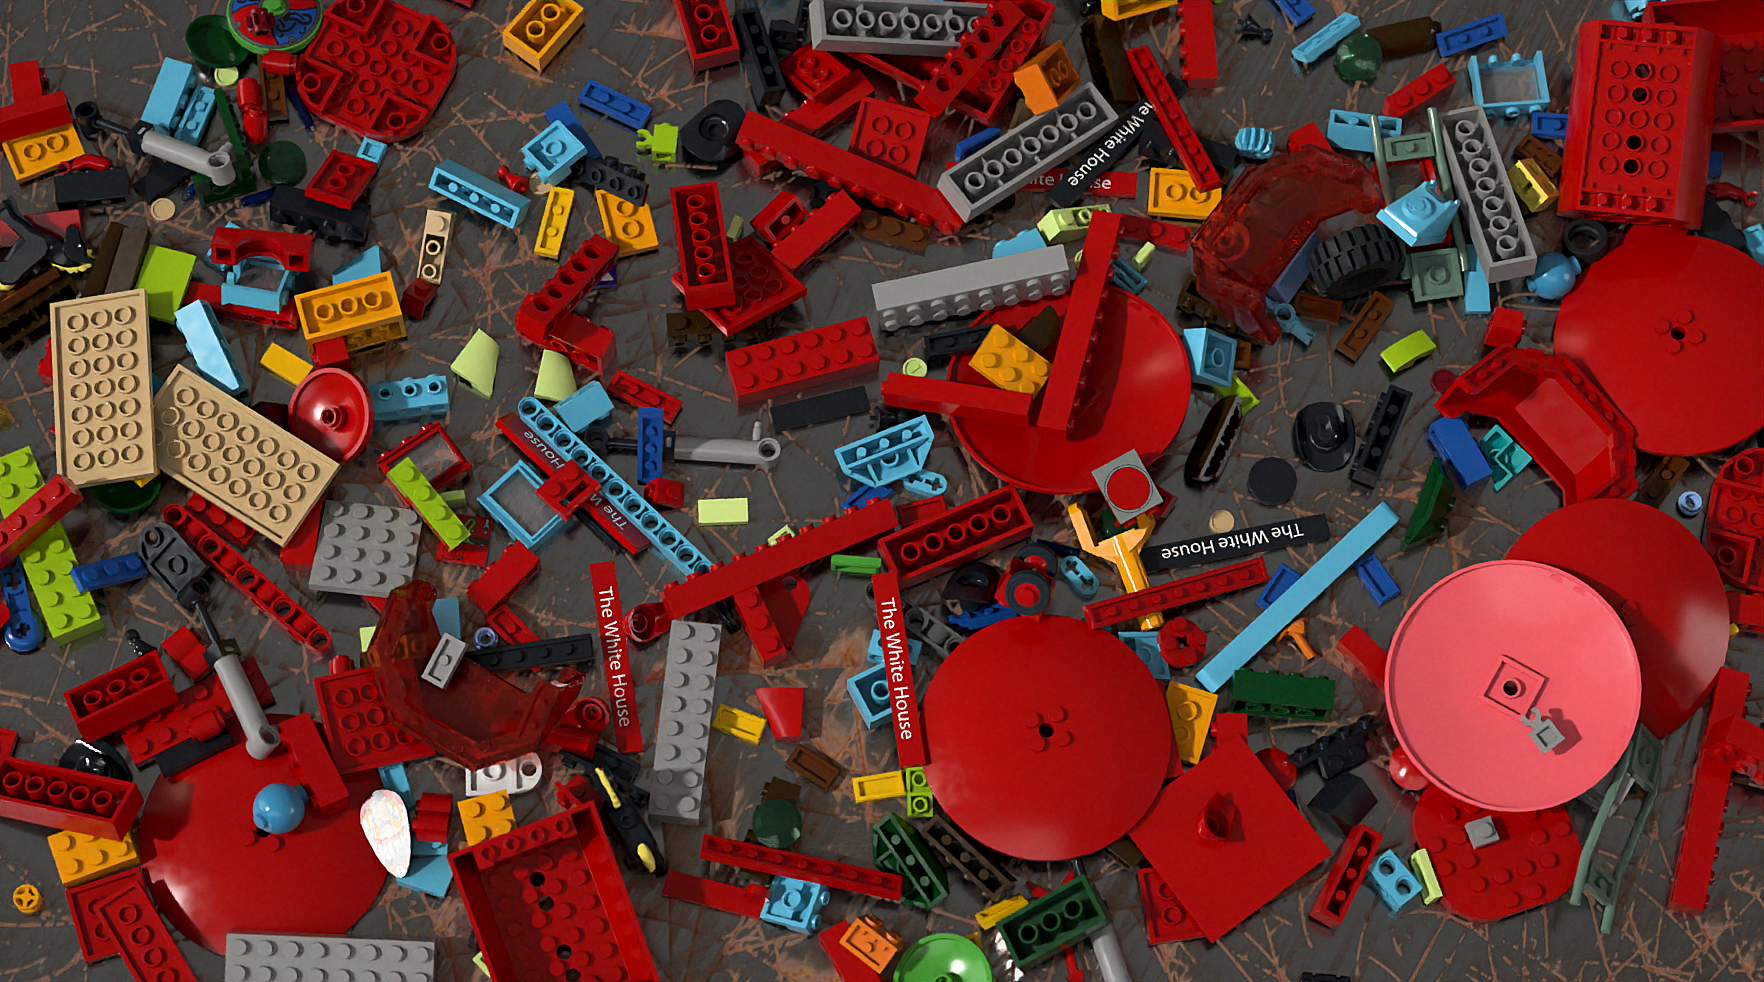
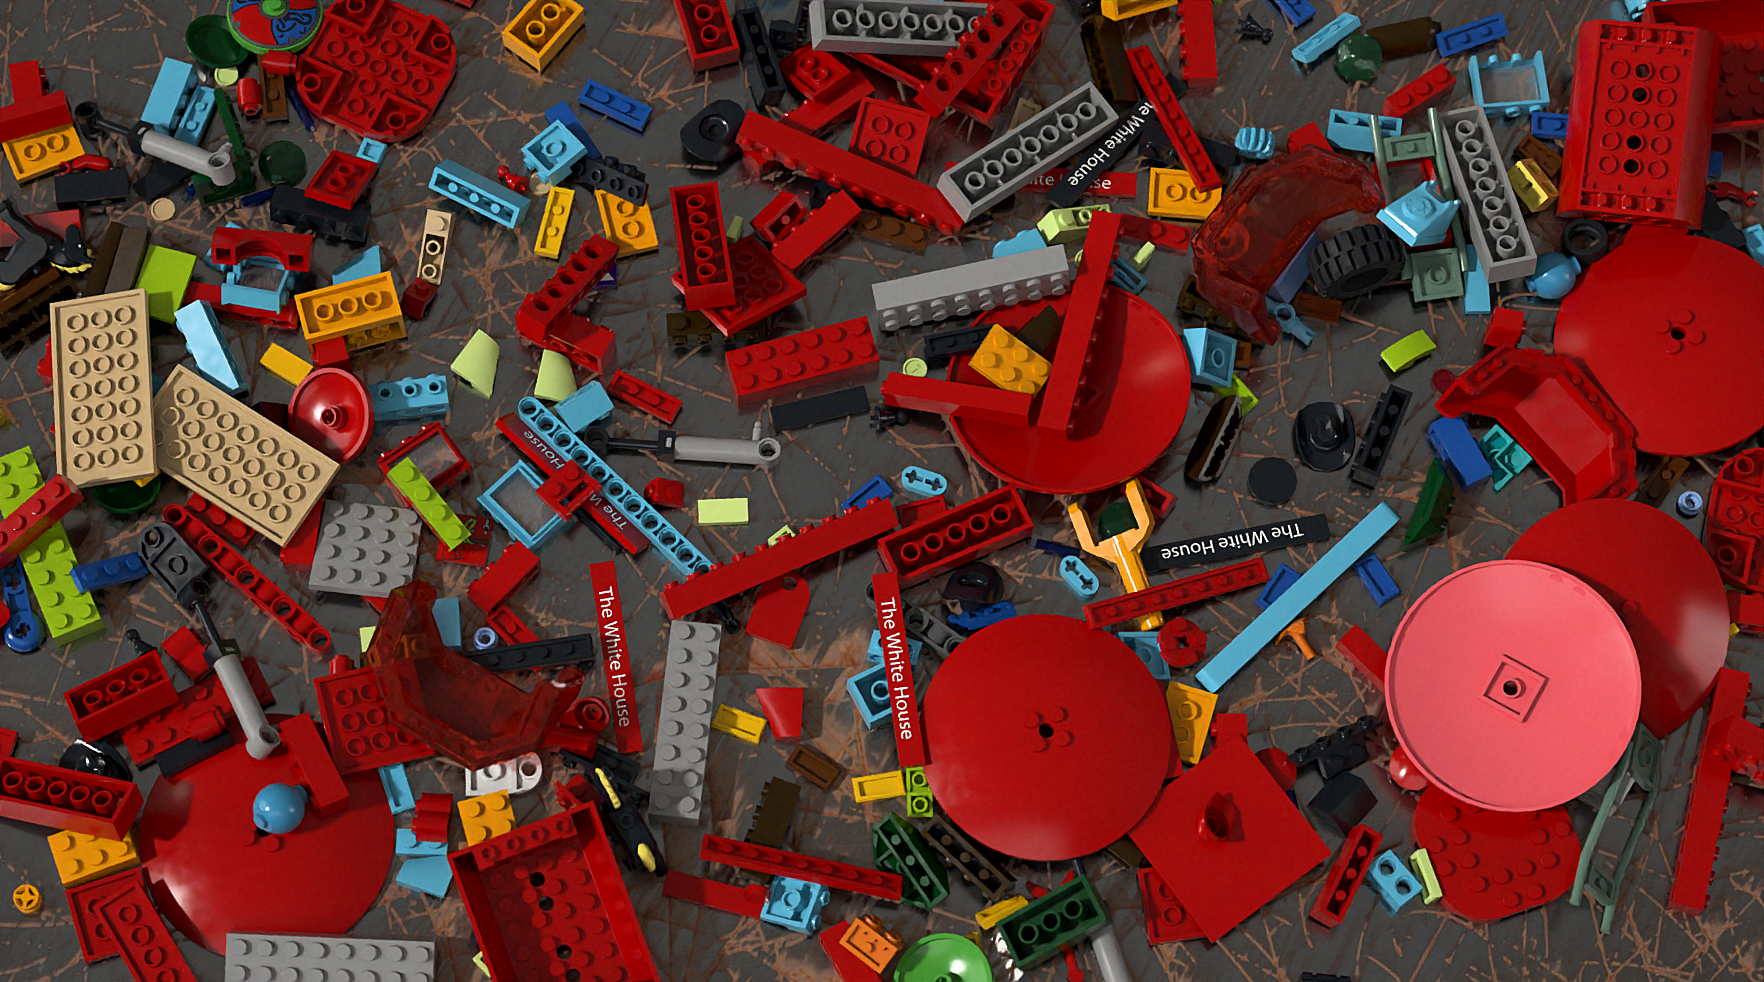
(255, 125): red brick -> none
(260, 21): dark red gear -> none
(388, 830): shield -> none
(445, 660): light grey plate -> none
(454, 498): yellowish green tile -> none
(649, 621): red cap -> none
(650, 444): blue plate -> none
(663, 142): lime brick -> none
(760, 627): red brick -> none
(777, 823): clear green dish -> none
(855, 564): bright green tile -> none
(888, 454): medium azure wedge -> none
(975, 143): blue tile -> none
(1029, 581): brick -> none
(1047, 78): orange brick -> none
(1127, 488): panel -> none
(1221, 521): tan piece -> none
(1281, 695): dark green brick -> none
(1365, 325): reddish brown plate -> none
(1482, 832): light grey plate -> none
(1544, 734): light grey plate -> none

